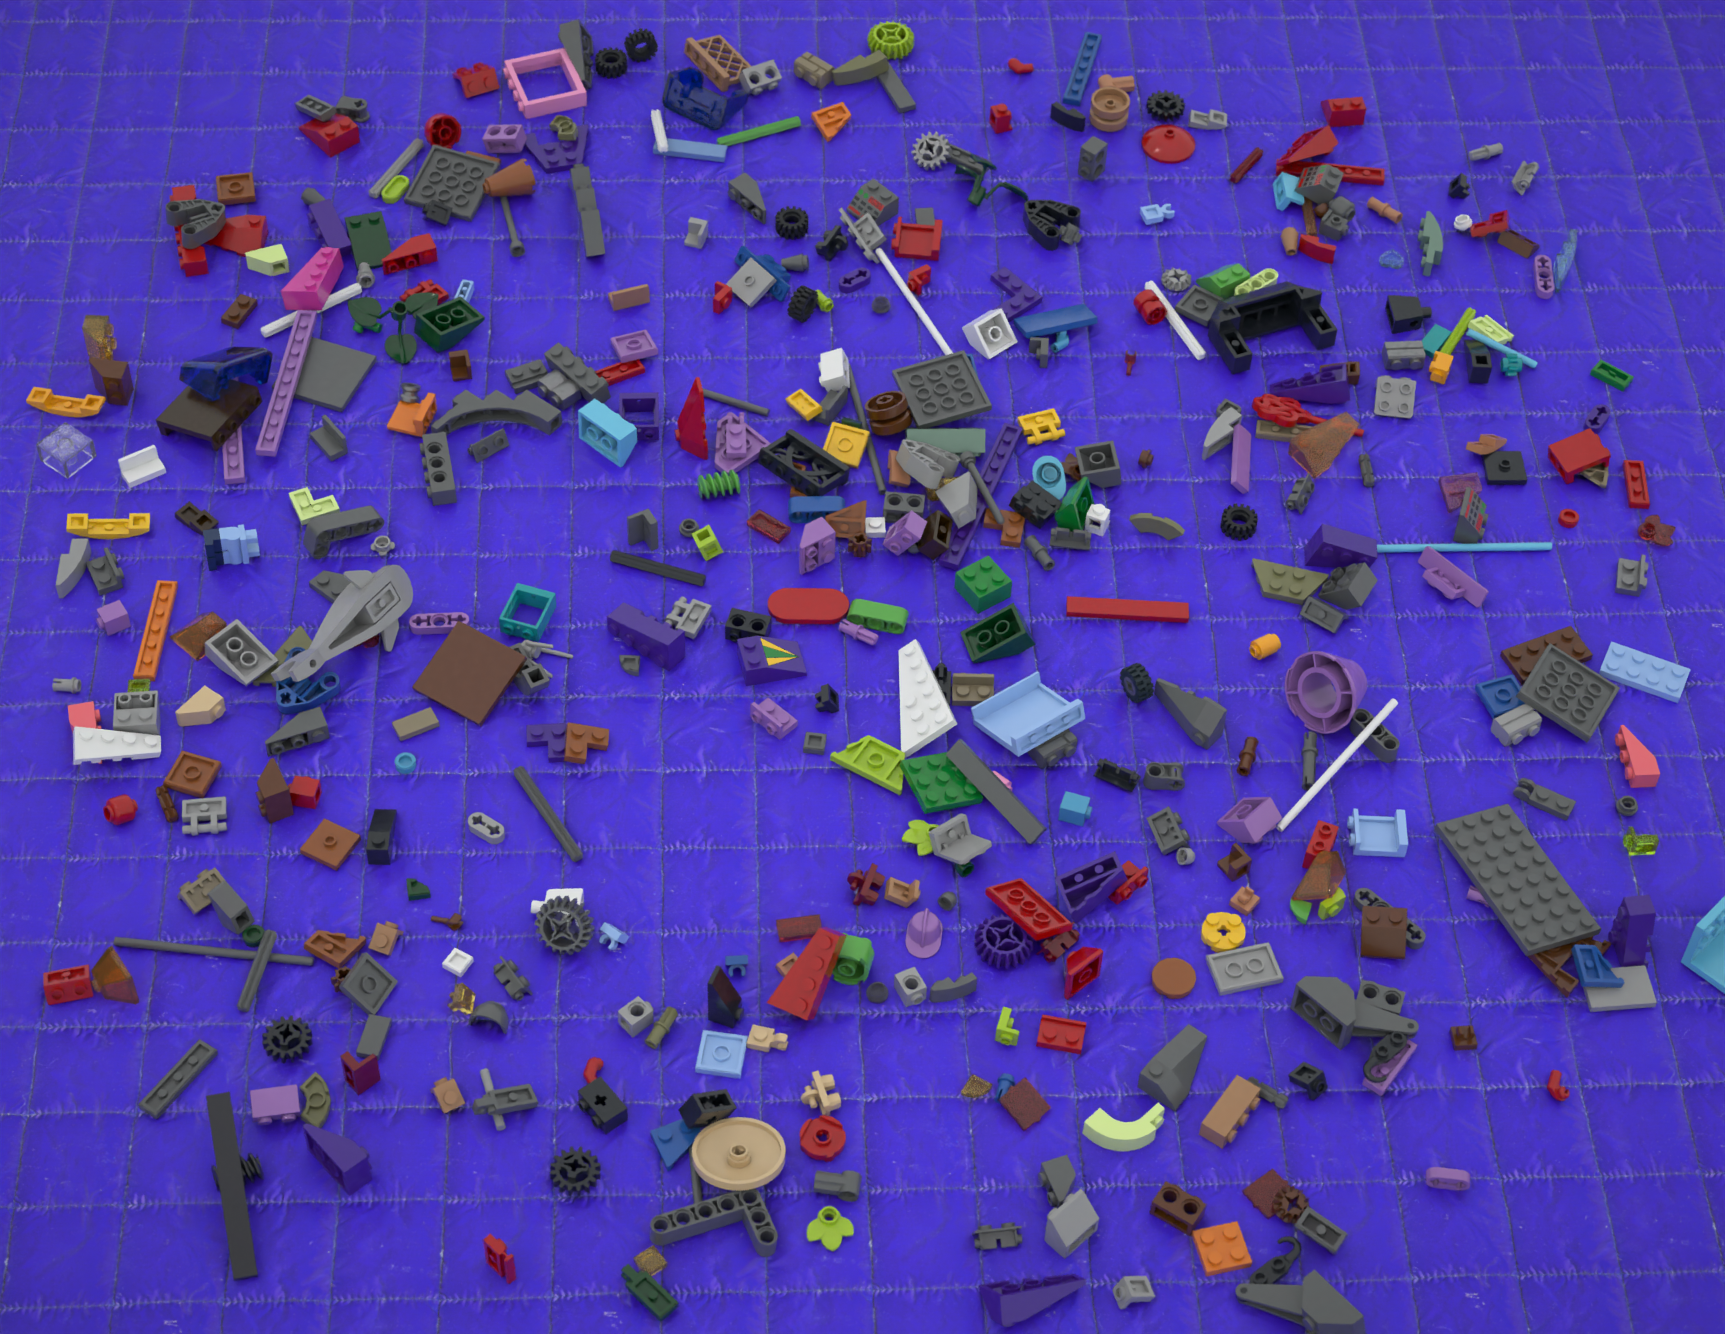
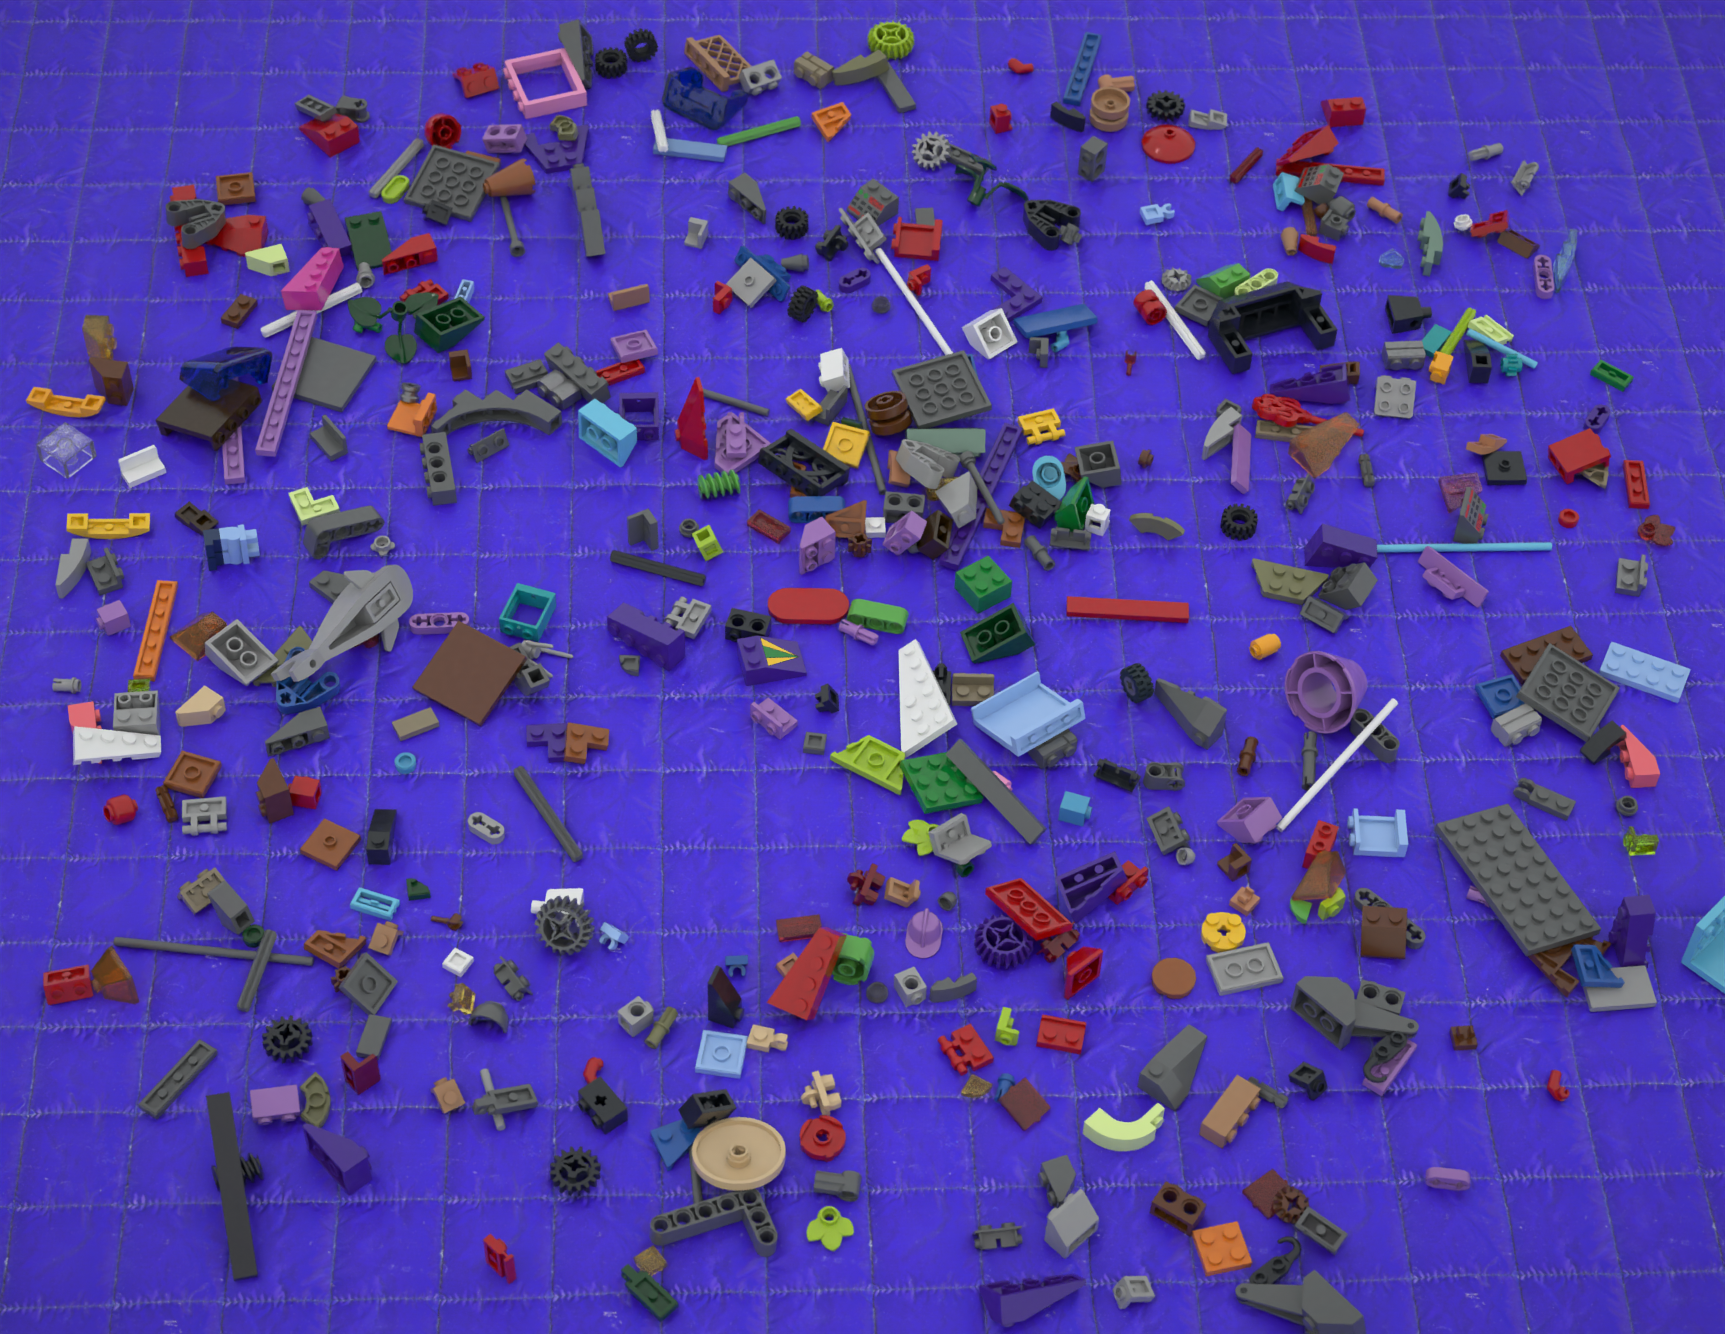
(374, 907): none -> medium azure tile
(970, 1045): none -> red plate
(1602, 741): none -> black slope

